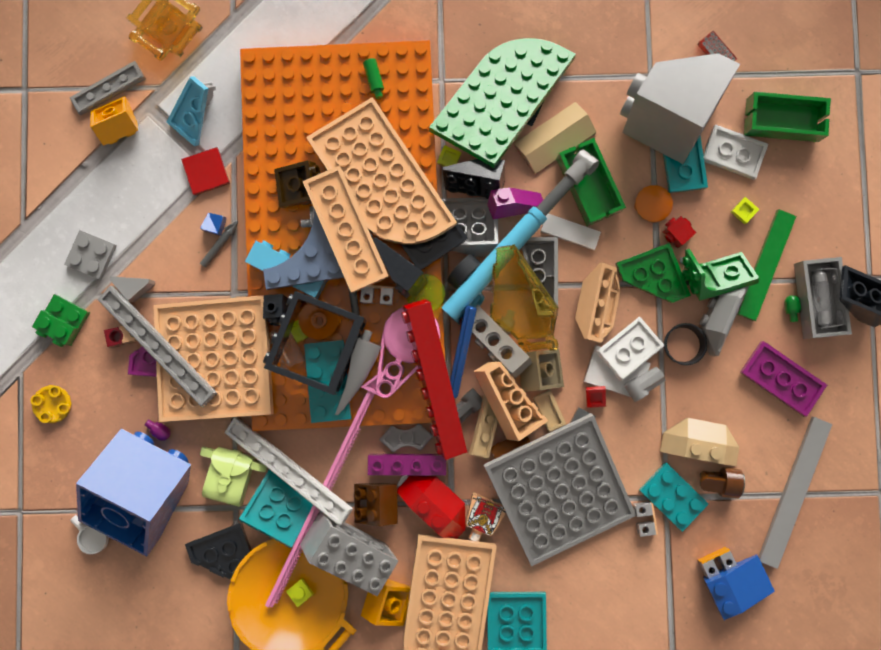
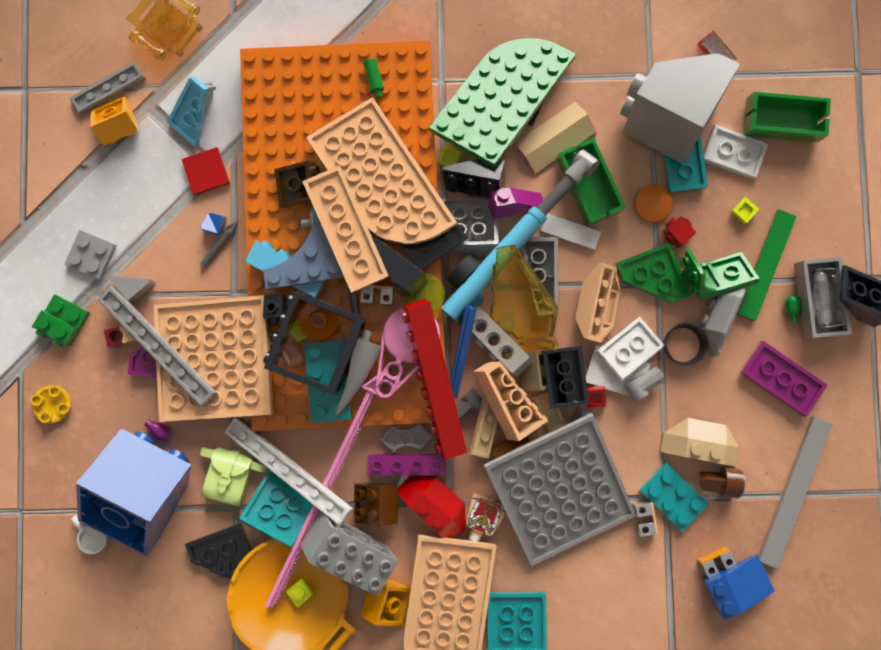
(565, 377): none -> black slope

